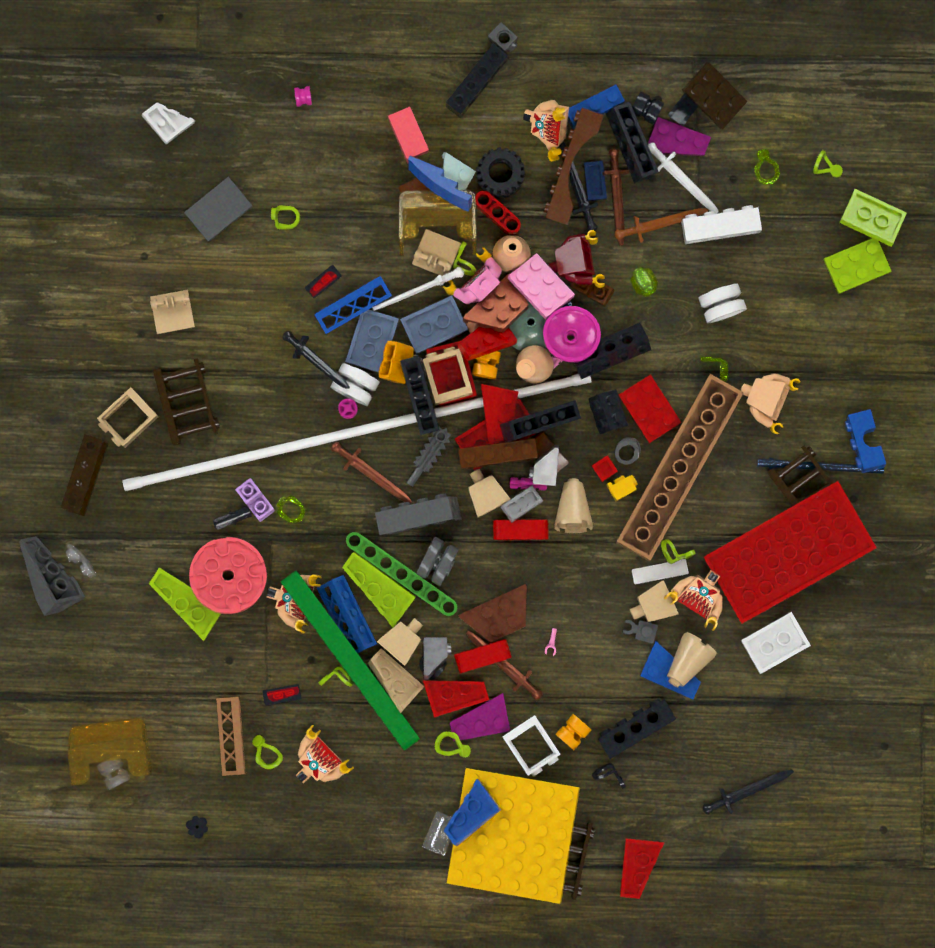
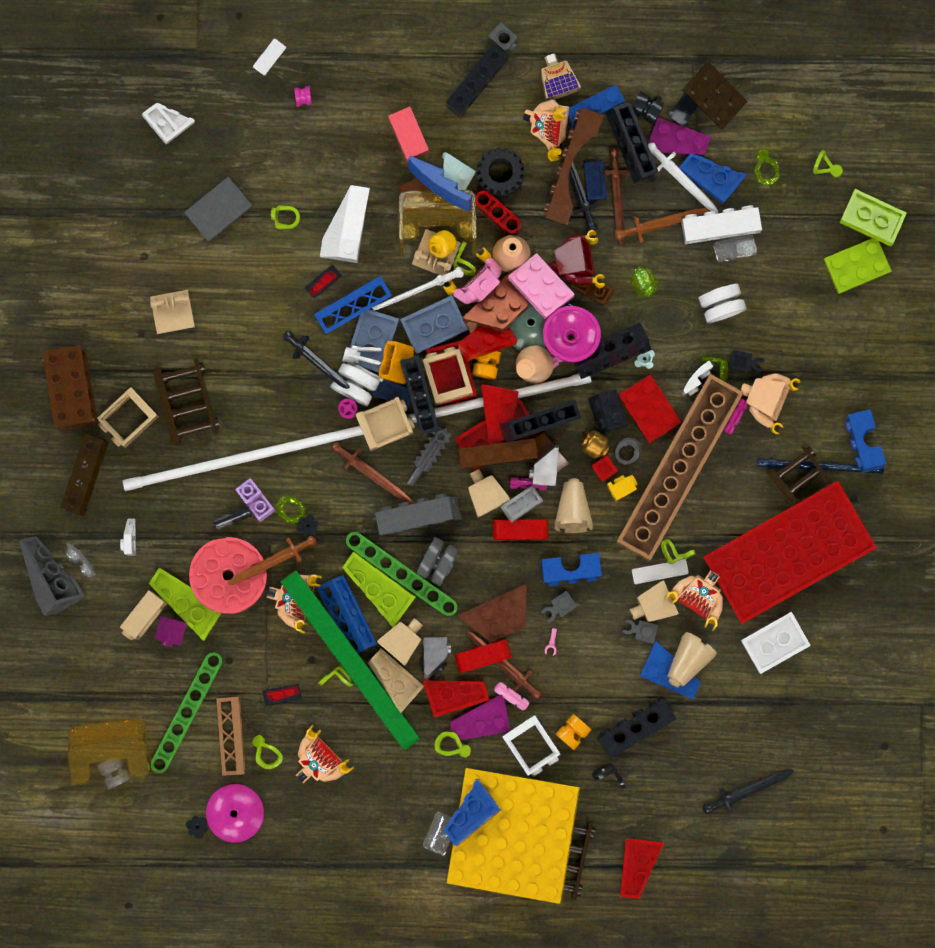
(70, 388): none -> reddish brown brick
(128, 544): none -> white wing
(143, 616): none -> tan window
(170, 631): none -> magenta brick
(186, 722): none -> bright green beam
(249, 811): none -> dark pink dish
(269, 56): none -> white sticker
(274, 560): none -> dark orange sword
(301, 527): none -> black plant
(345, 231): none -> white wedge
(352, 356): none -> white plant
(385, 423): none -> tan panel
(389, 391): none -> dark blue tile
(442, 244): none -> yellow head
(511, 696): none -> bright pink axle
(558, 79): none -> torso
(562, 604): none -> dark grey plate
(588, 568): none -> blue arch
(594, 444): none -> pearl gold head
(646, 363): none -> light aqua plate
(693, 383): none -> white slope
(713, 178): none -> blue wing
(735, 247): none -> clear slope
(735, 417): none -> dark pink axle
(742, 362): none -> black plate

